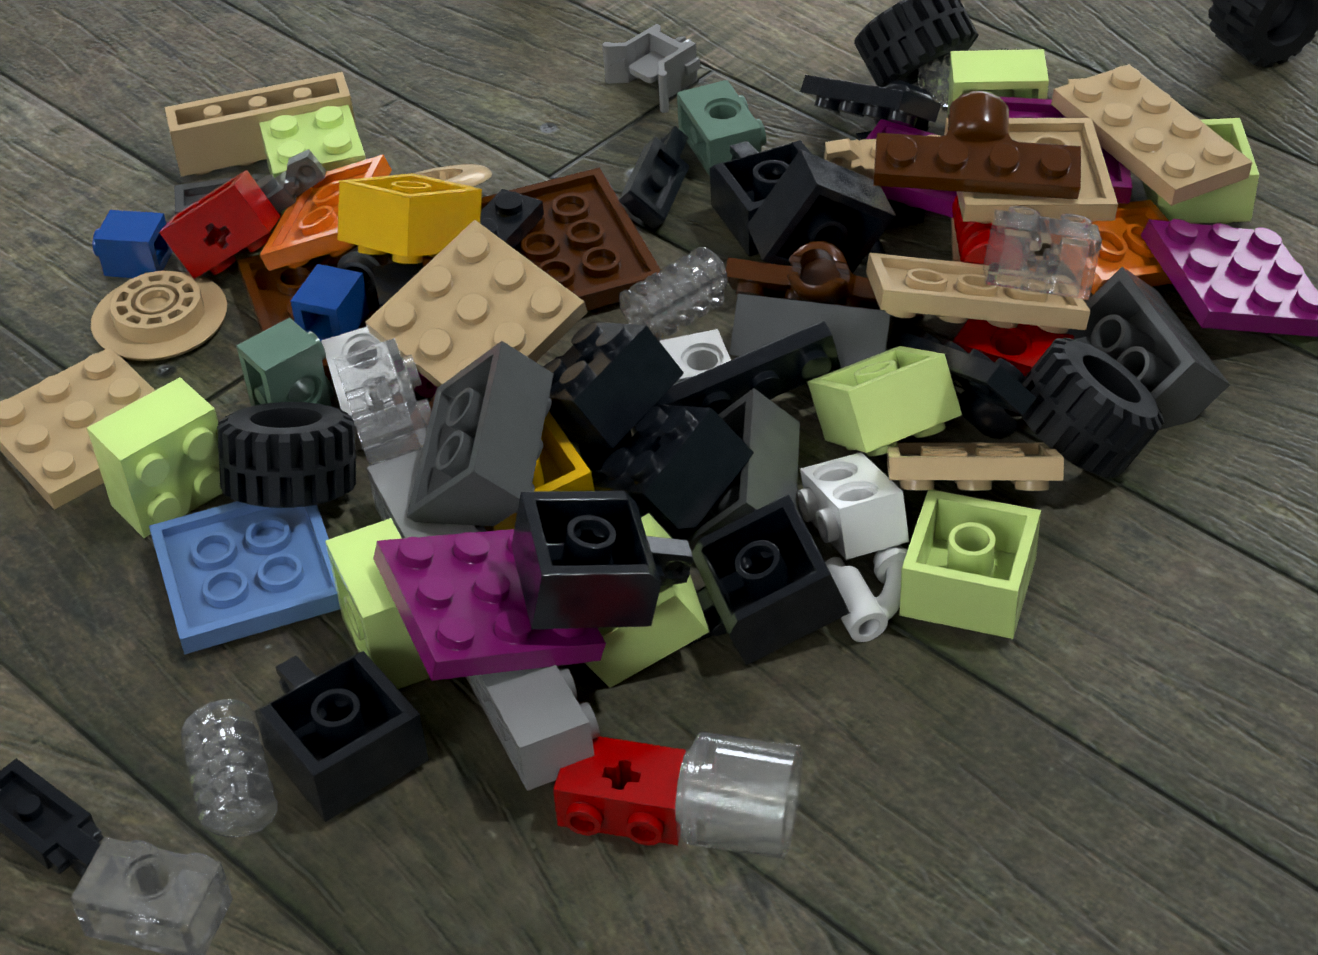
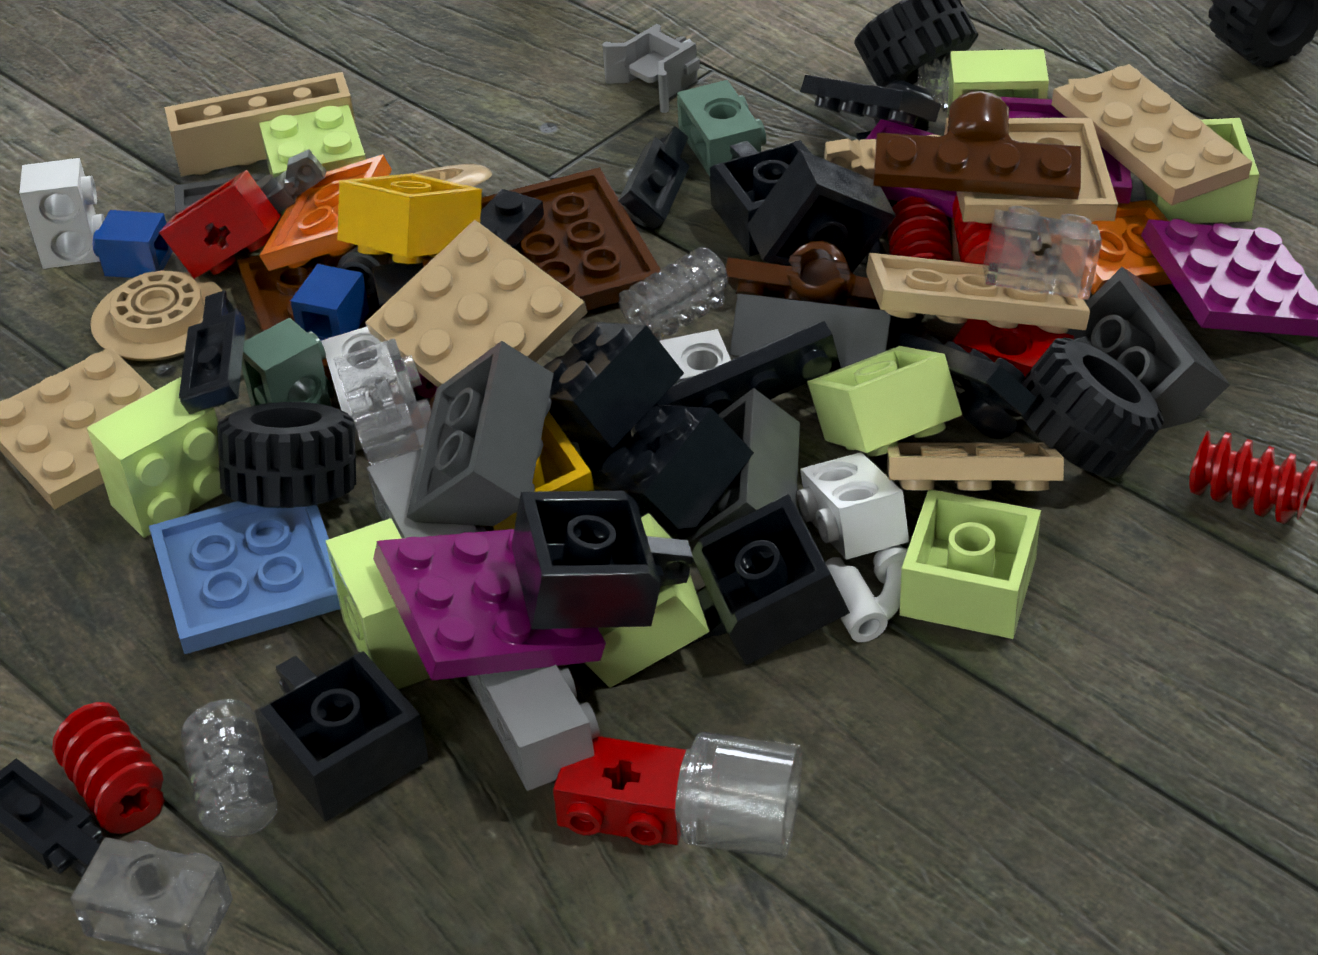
(61, 223): none -> white brick
(109, 768): none -> red piece
(213, 356): none -> black hinge
(919, 230): none -> red piece
(1252, 478): none -> red piece

